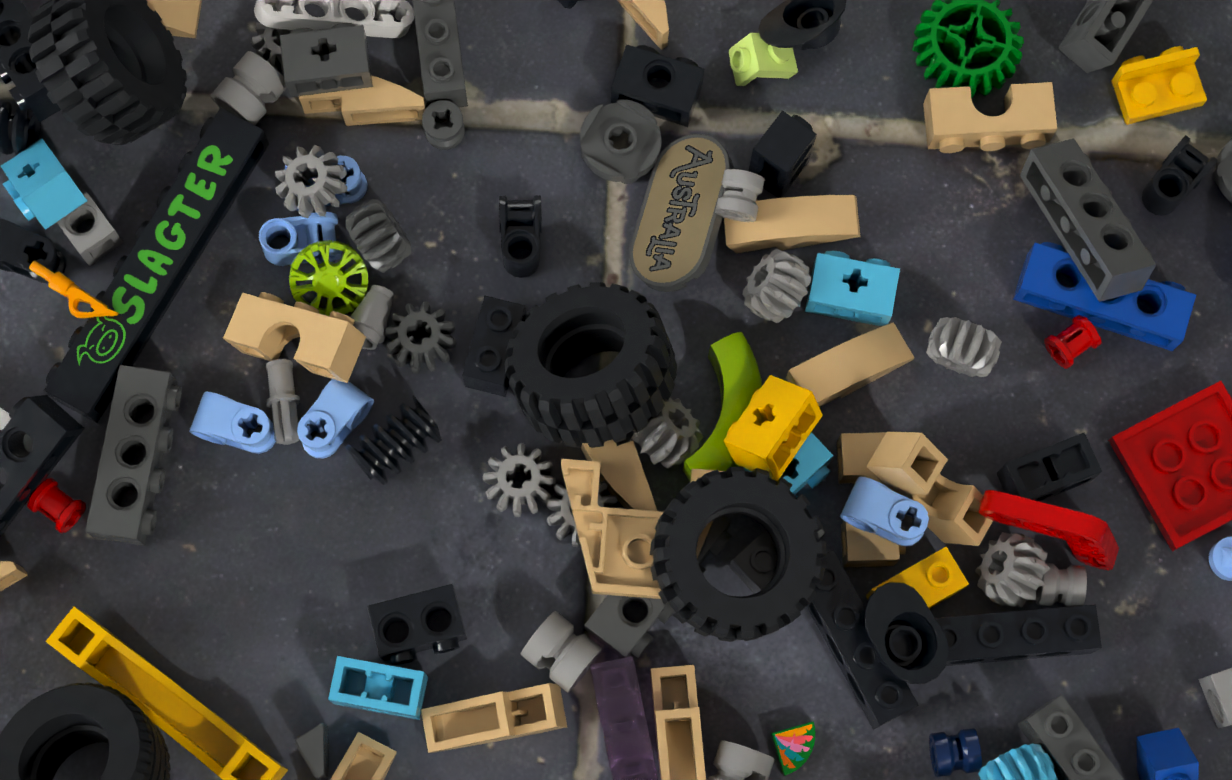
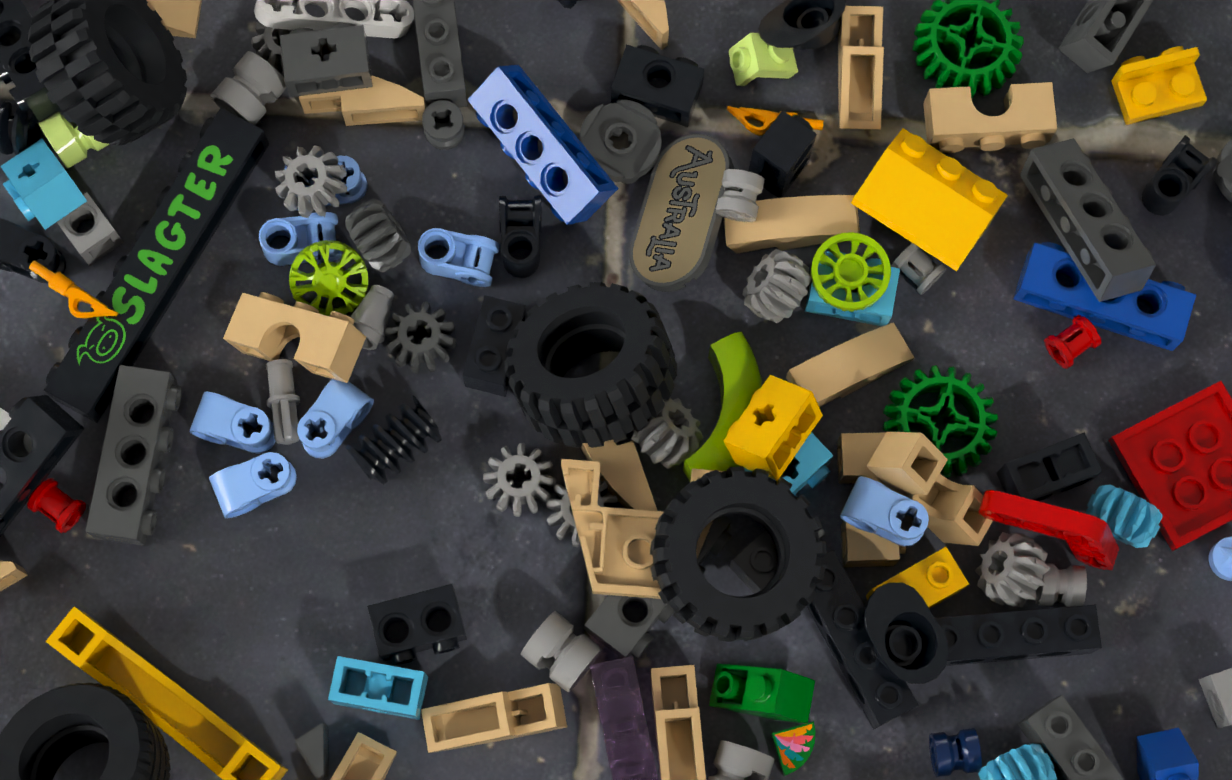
(68, 141): none -> yellowish green wheel
(246, 484): none -> light blue piece
(461, 256): none -> light blue piece
(587, 182): none -> brick
(762, 692): none -> green slope
(766, 117): none -> light orange hand
(850, 271): none -> lime wheel
(860, 68): none -> tan slope
(919, 267): none -> light grey bush
(929, 199): none -> yellow slope
(958, 424): none -> green gear
(964, 347): light grey gear -> none
(1128, 516): none -> medium azure gear

